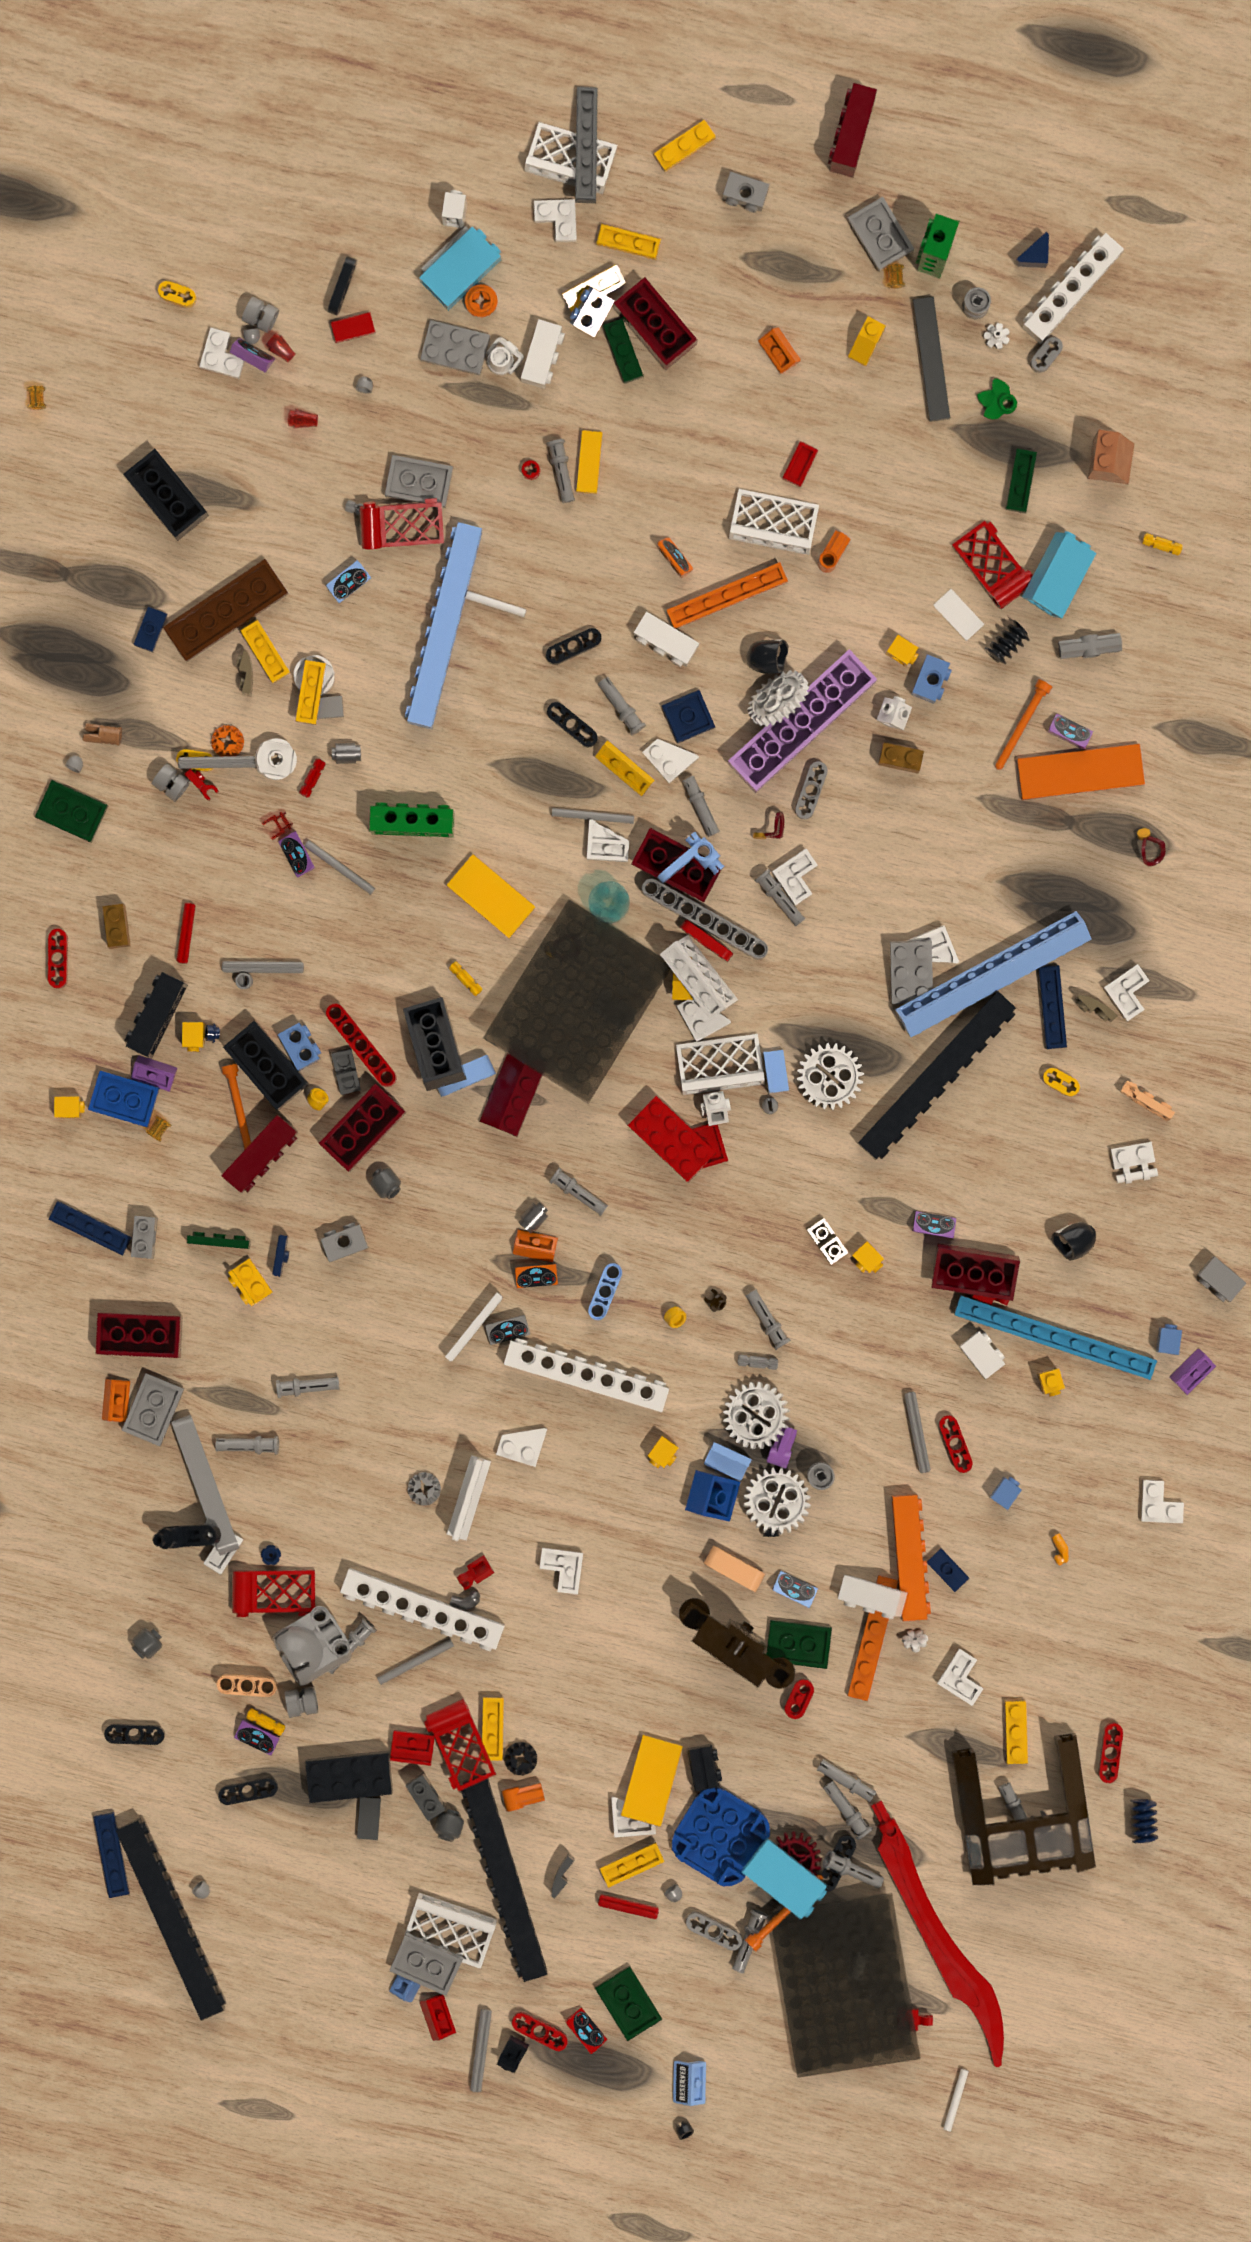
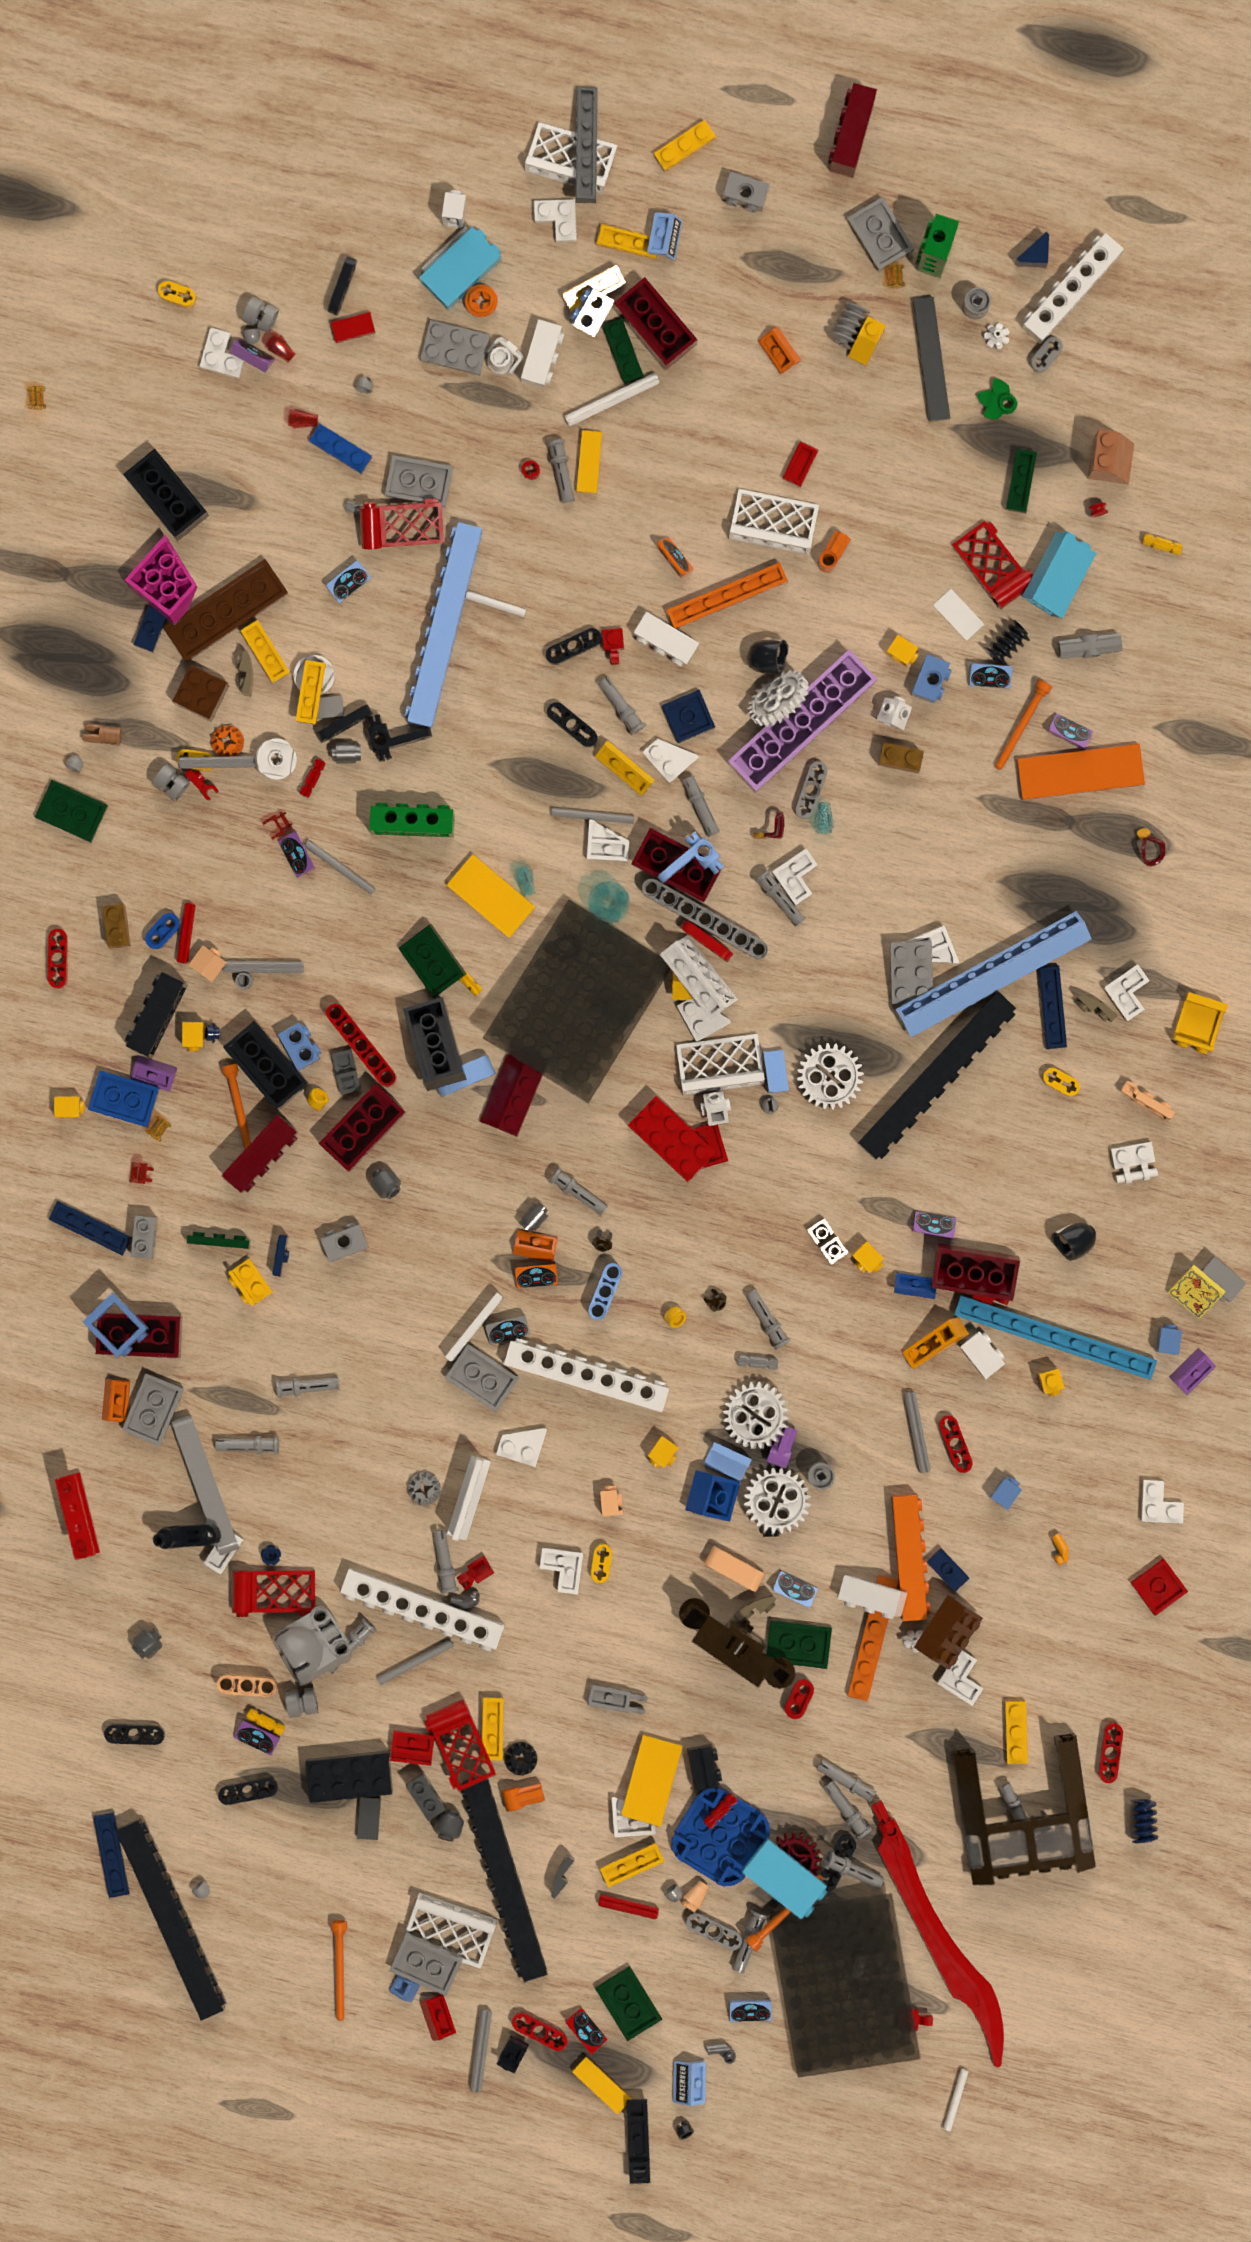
(77, 1516): none -> red fence
(138, 1173): none -> clear red tile
(139, 1335): none -> medium blue window
(161, 930): none -> blue plate
(163, 581): none -> dark pink wedge
(200, 693): none -> reddish brown brick
(207, 963): none -> light nougat brick
(339, 1928): none -> orange piece
(340, 449): none -> blue plate
(344, 723): none -> black beam
(377, 728): none -> black piece
(432, 961): none -> dark green tile
(446, 1571): none -> light grey pin
(481, 1377): none -> light grey plate
(524, 879): none -> clear light blue cone
(601, 2085): none -> yellow tile
(602, 1244): none -> dark brown plate
(606, 1564): none -> yellow beam
(610, 1501): none -> light nougat brick
(612, 399): none -> white axle
(613, 642): none -> red plate
(614, 1699): none -> light grey hinge
(638, 2141): none -> black slope
(665, 235): none -> light blue panel
(695, 1897): none -> light nougat cone
(720, 1810): none -> red axle
(723, 2050): none -> flat silver arm
(750, 2010): none -> slope
(761, 1604): none -> dark tan slope
(824, 819): none -> clear light blue cone
(848, 324): none -> light grey piece
(914, 1286): none -> blue plate
(935, 1342): none -> light orange slope
(948, 1632): none -> reddish brown brick
(990, 676): none -> slope
(1098, 509): none -> red bush
(1159, 1587): none -> red tile
(1196, 1292): none -> light yellow tile
(1199, 1023): none -> yellow panel

